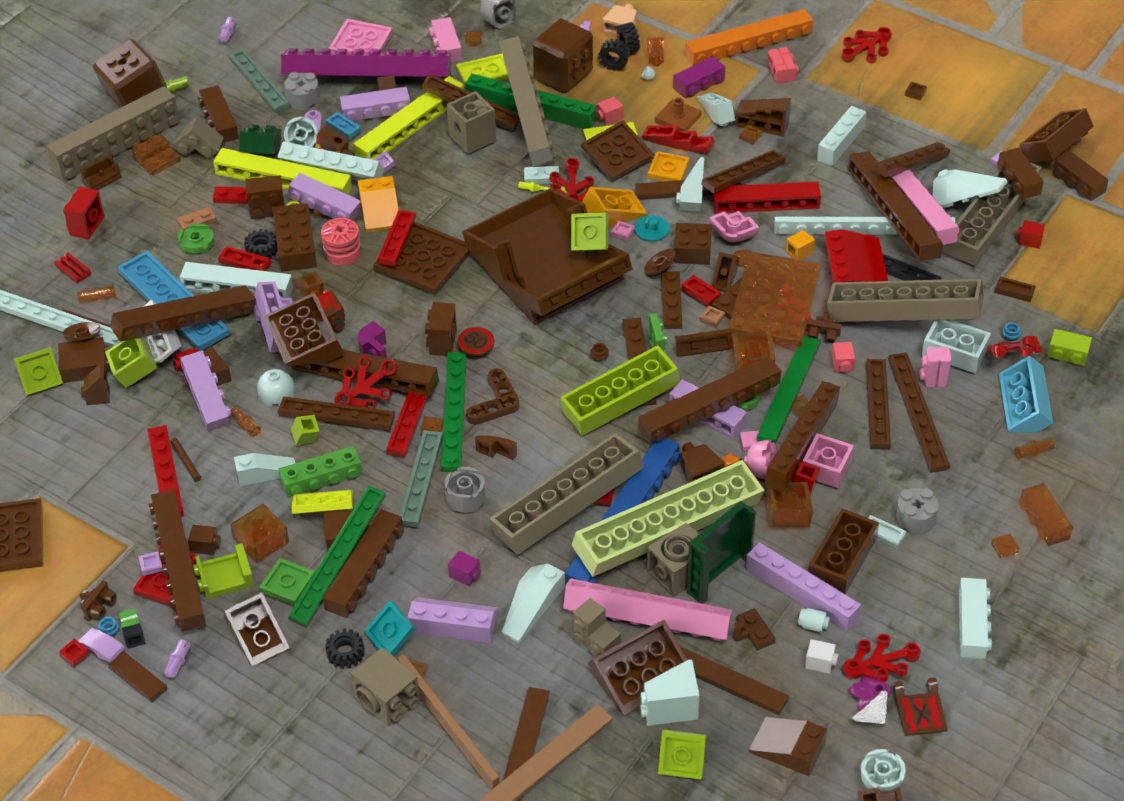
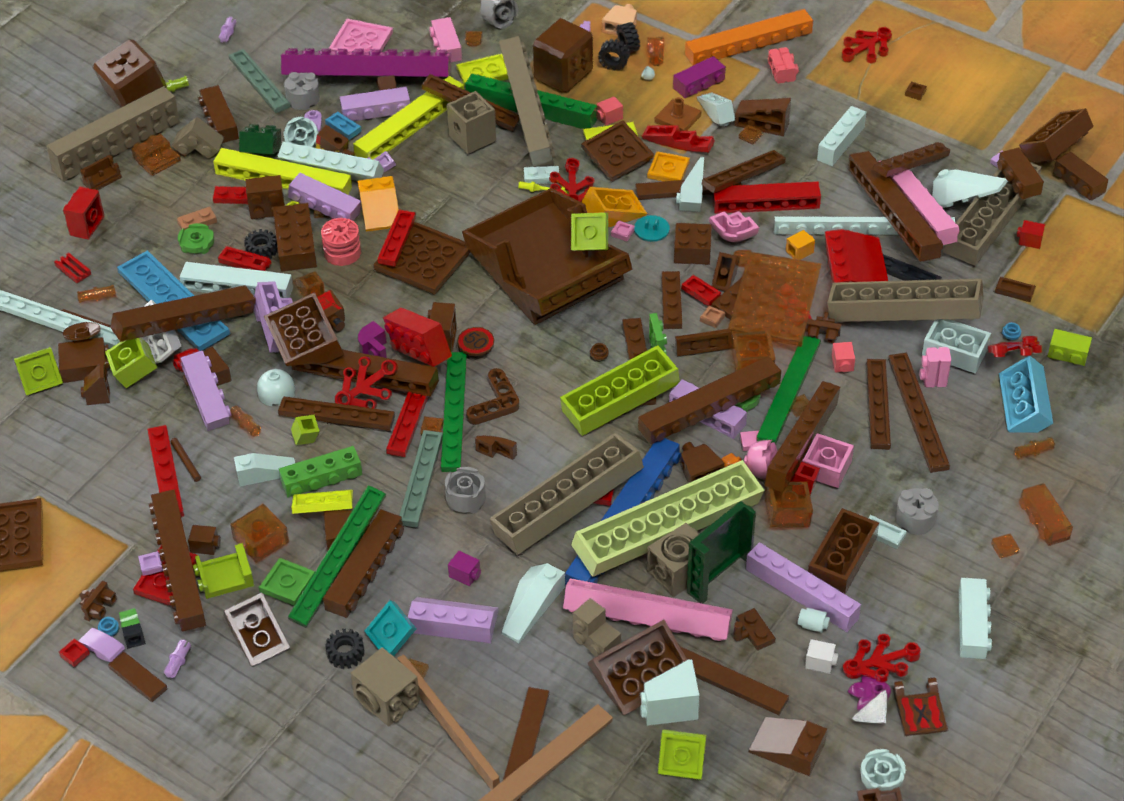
(417, 336): none -> red brick
(660, 261): reddish brown dish -> none

